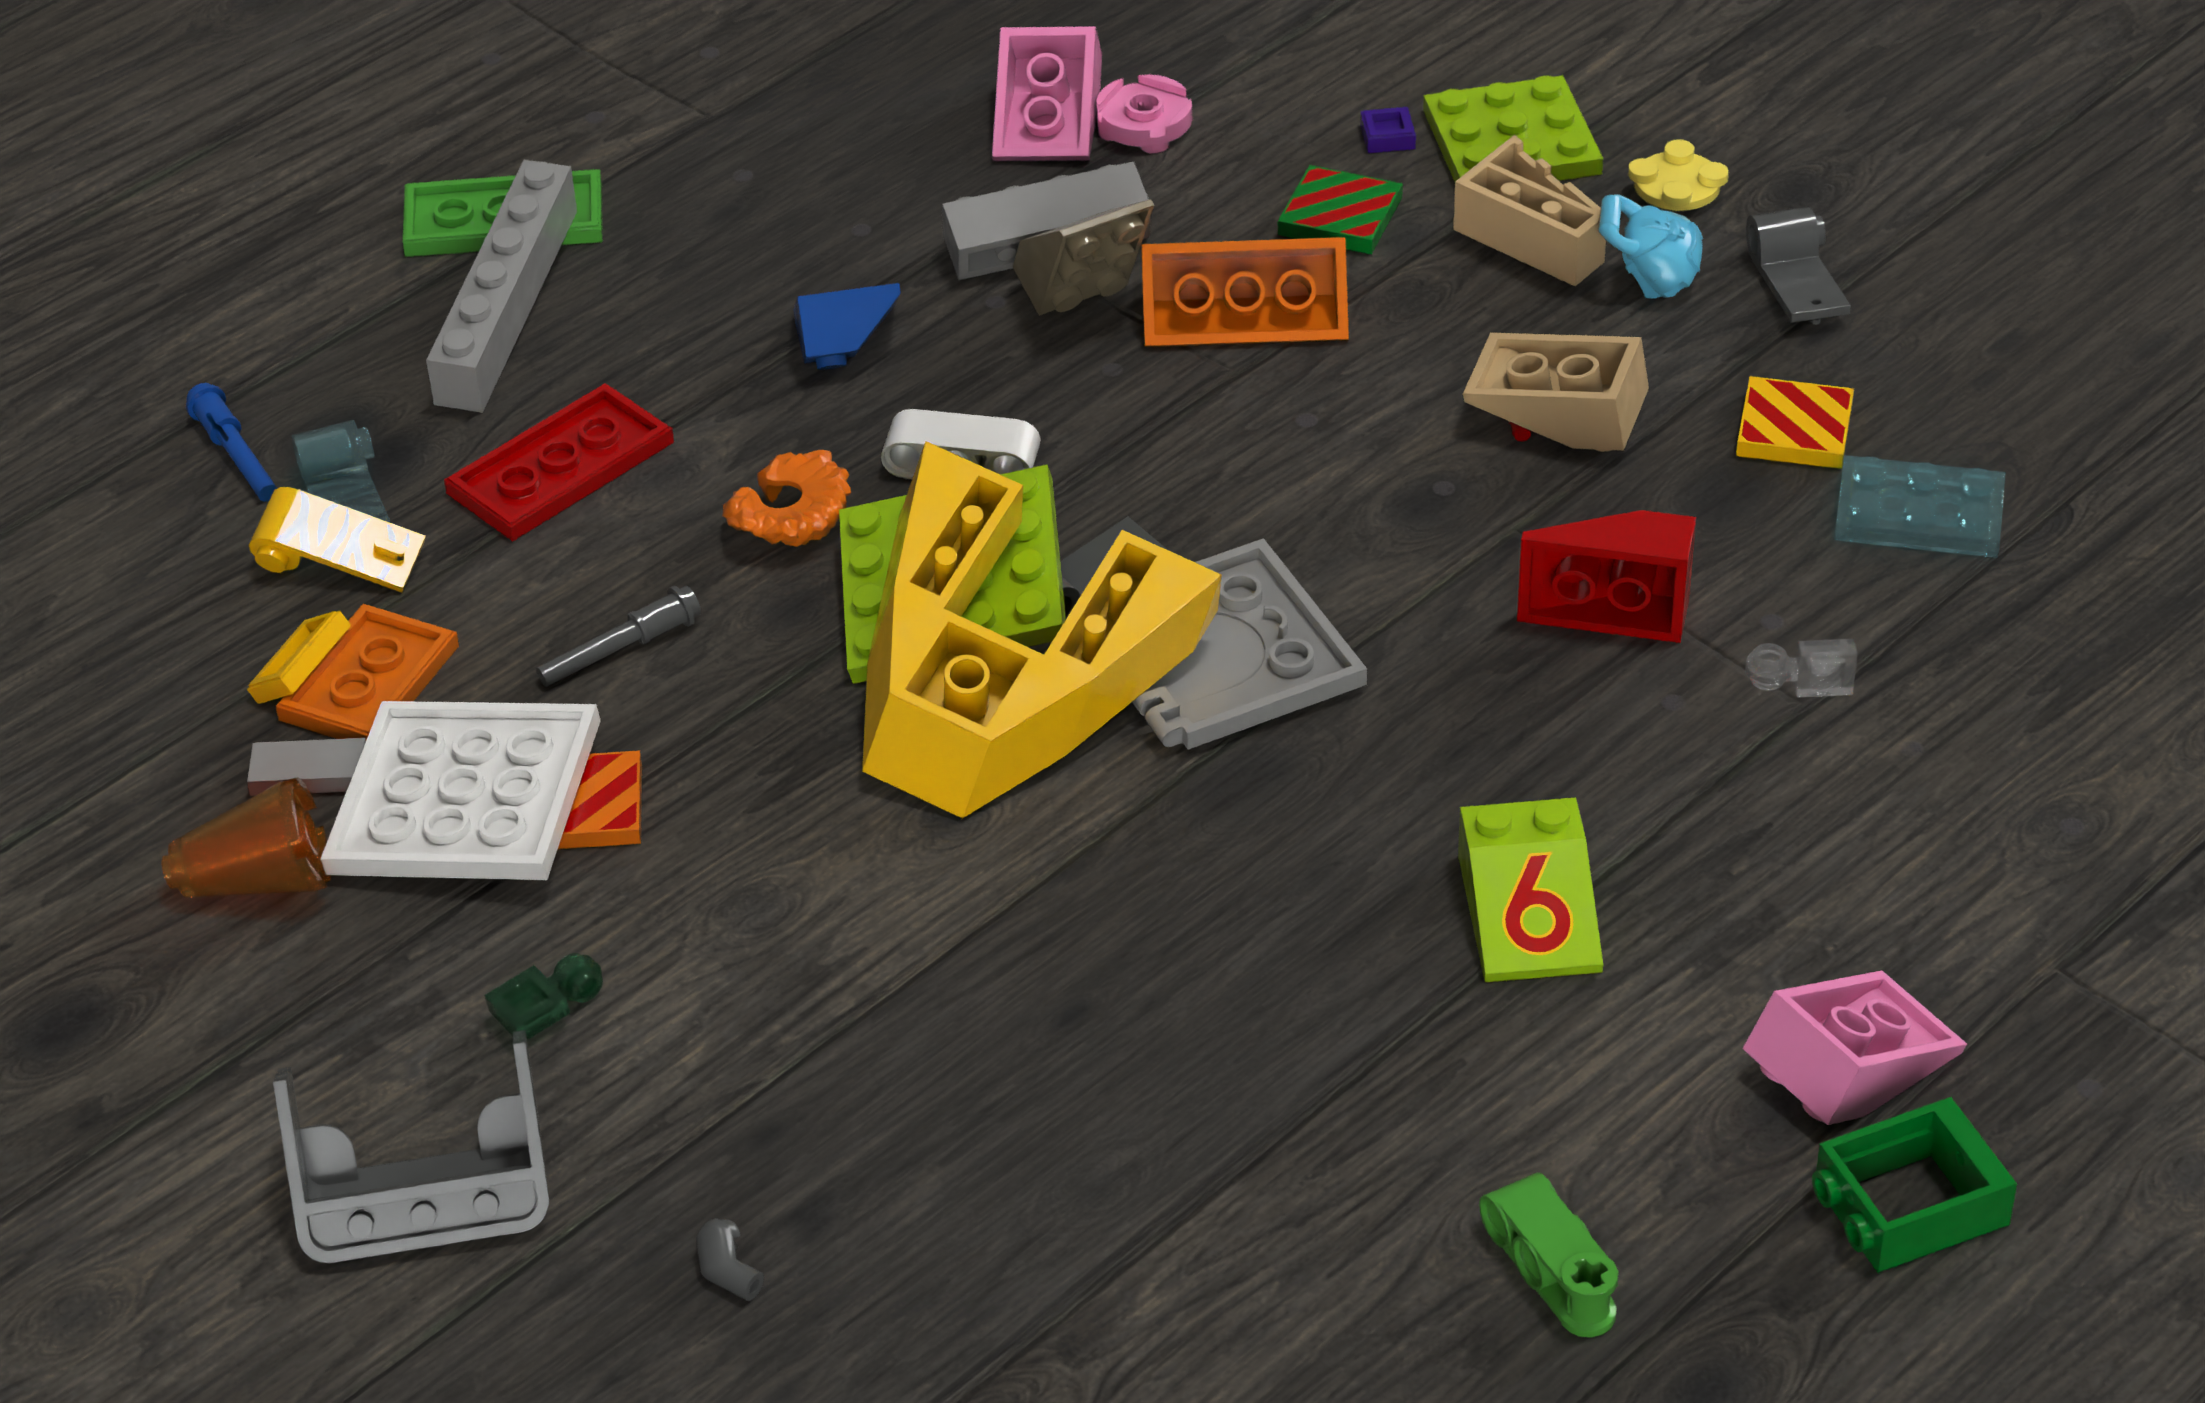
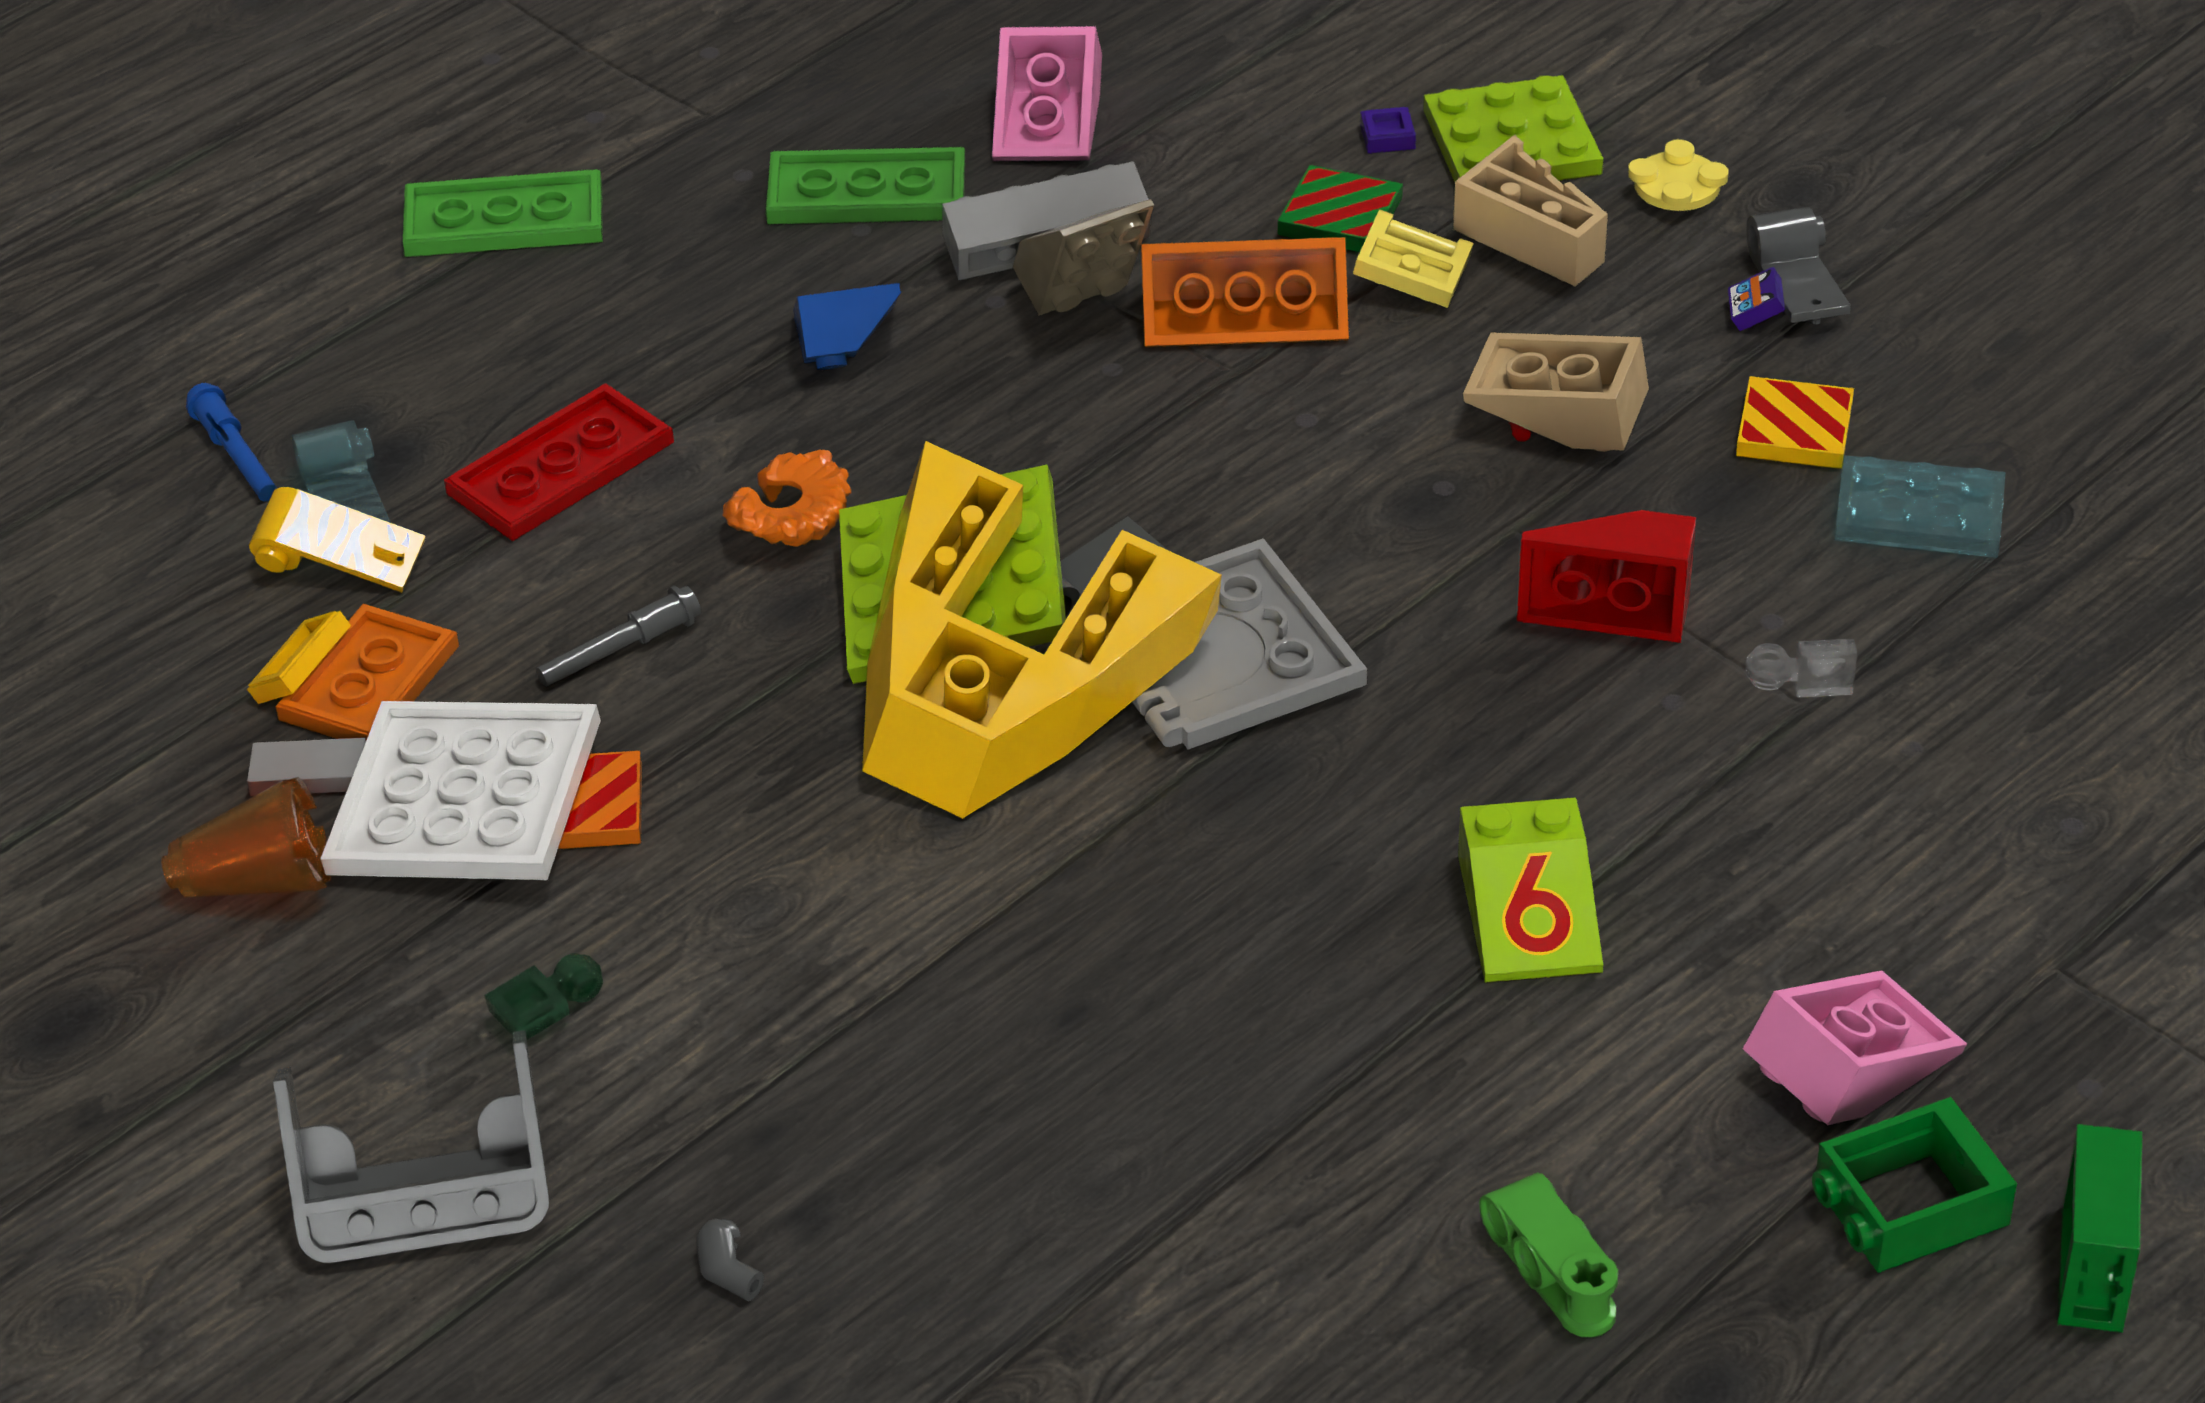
(502, 286): light grey brick -> none
(863, 184): none -> bright green tile
(989, 441): white beam -> none
(1144, 112): bright pink plate -> none
(1412, 260): none -> light yellow plate
(1657, 245): medium azure piece -> none
(1756, 298): none -> tile
(2100, 1228): none -> green window

